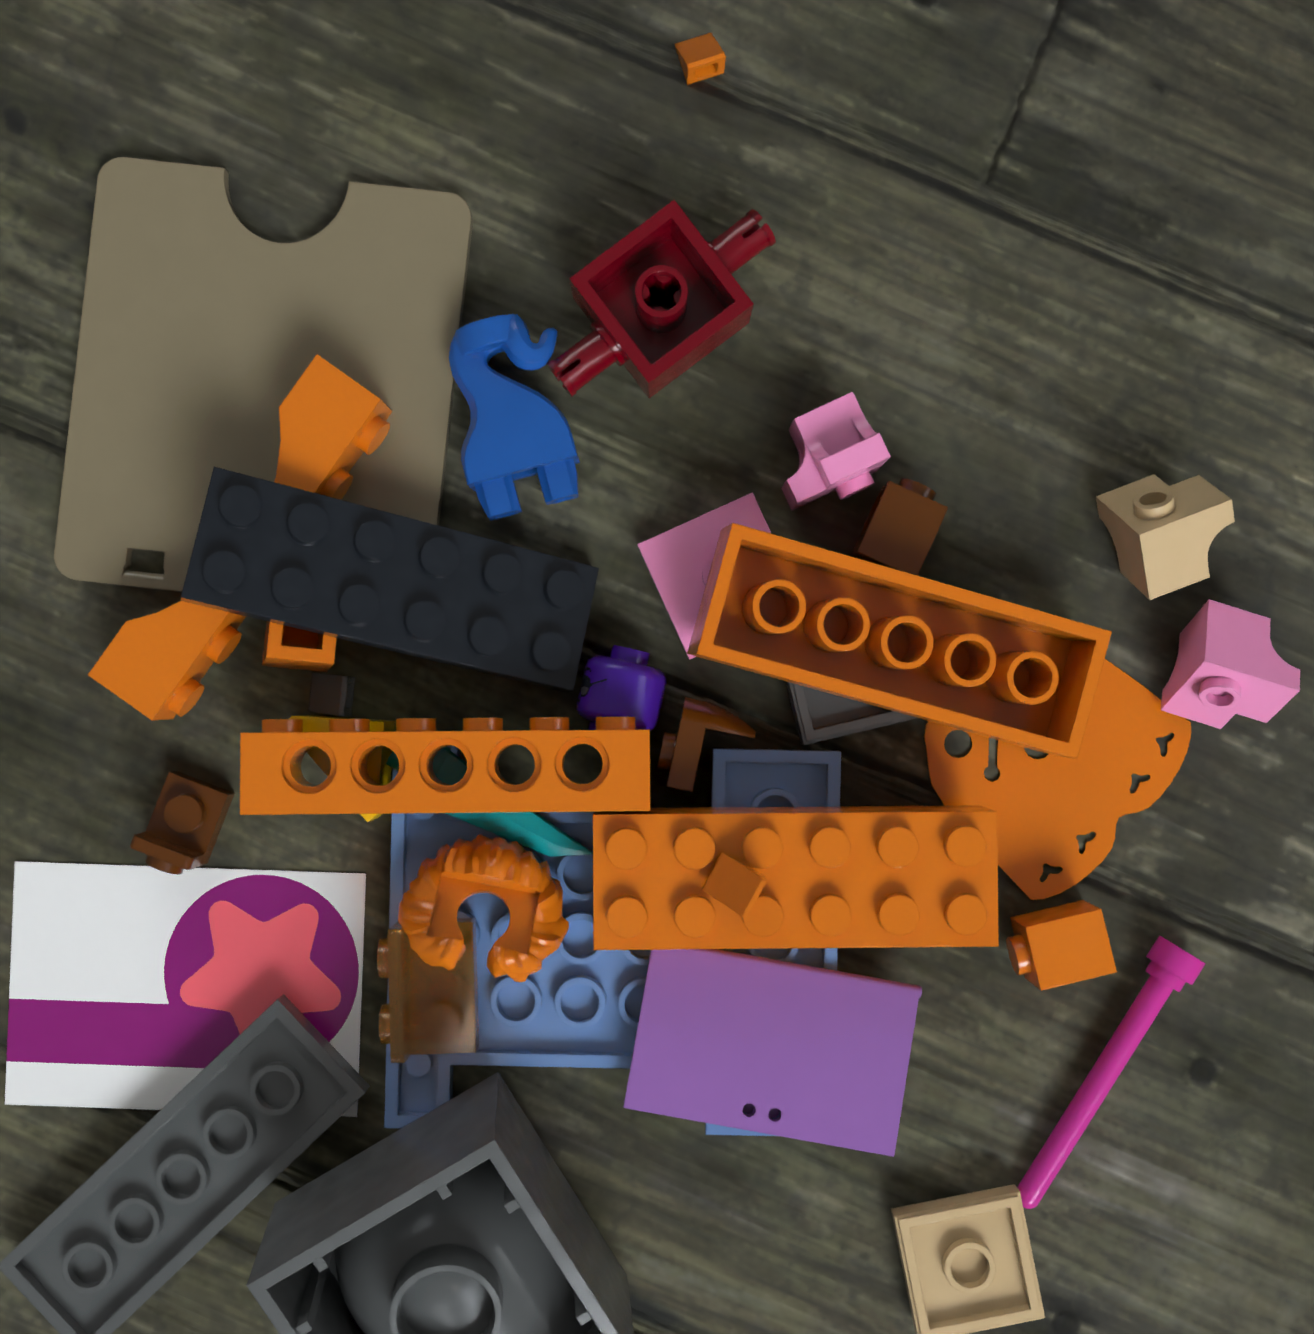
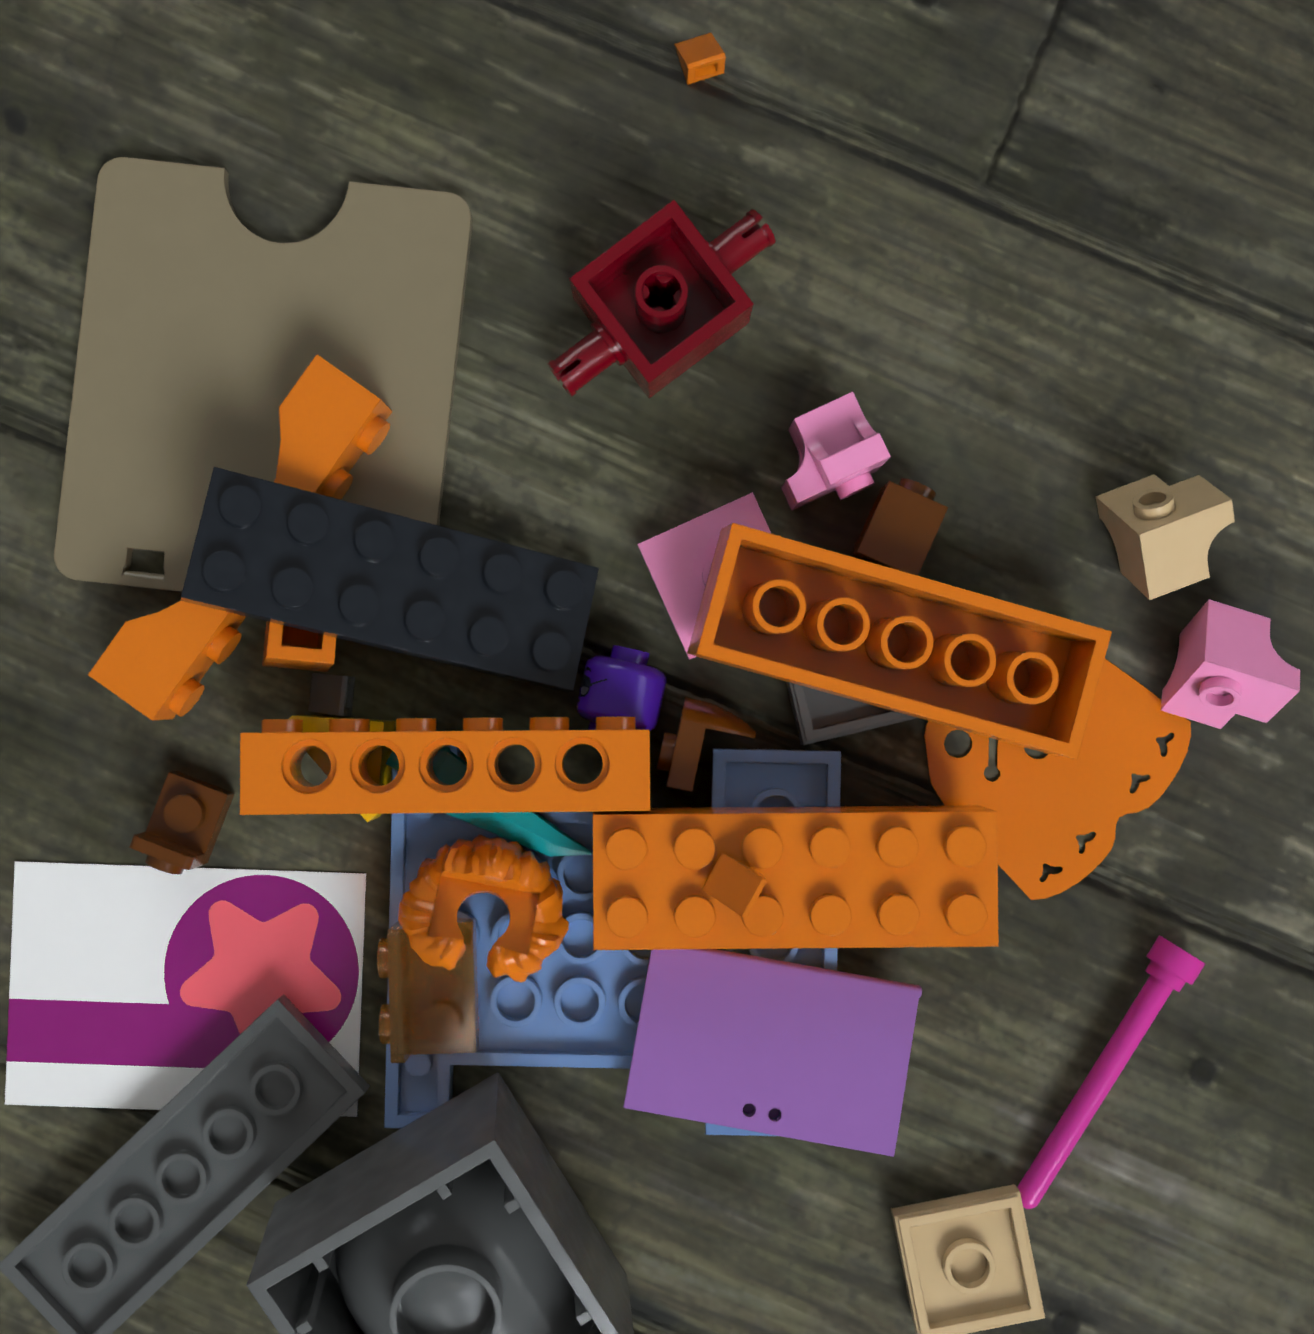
(511, 425): blue hips -> none
(1061, 945): orange brick -> none

